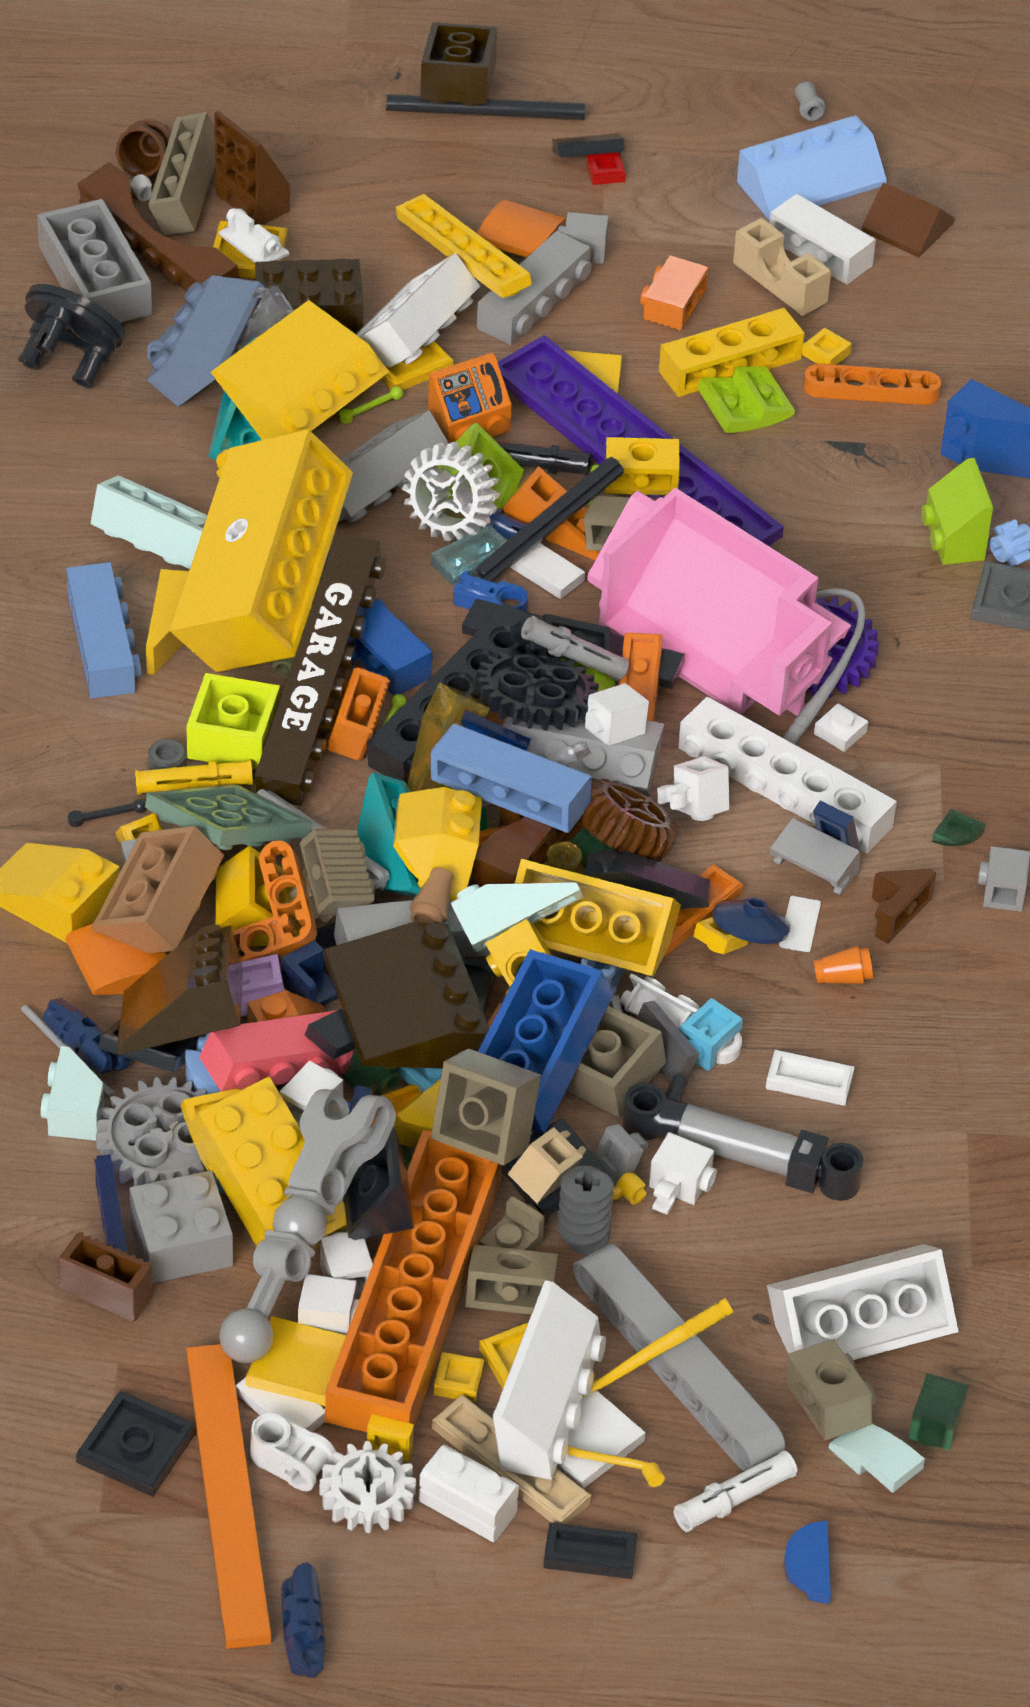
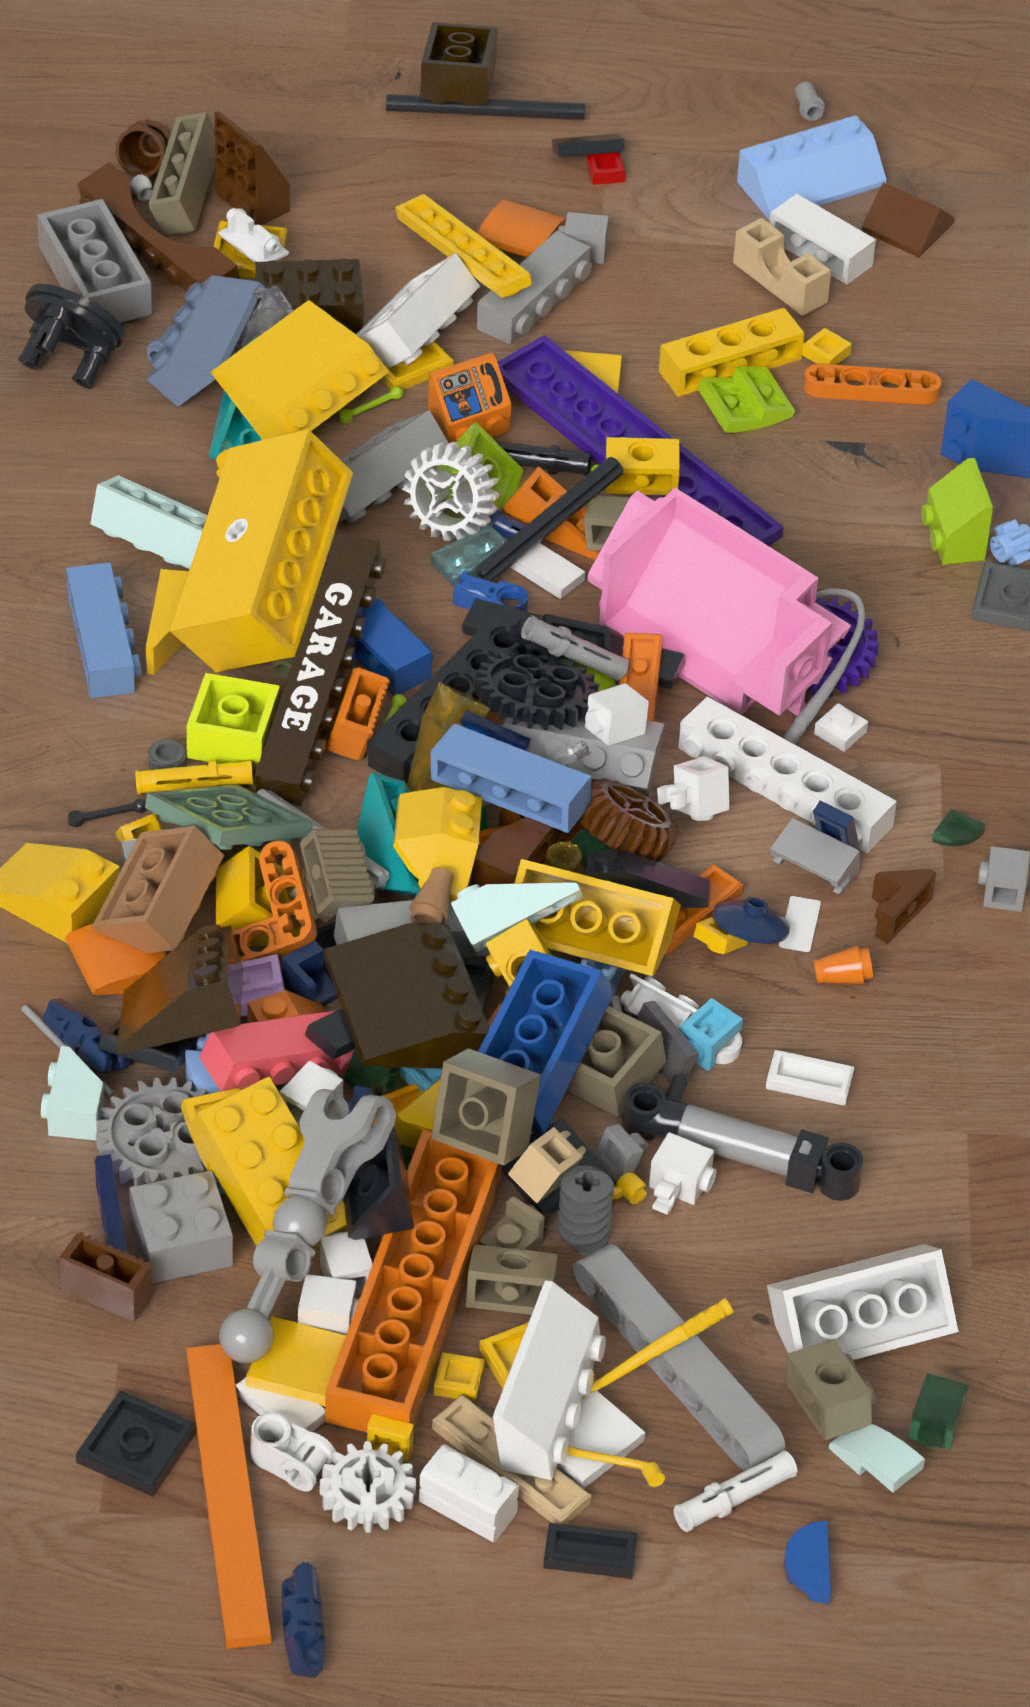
(674, 292): brick -> none

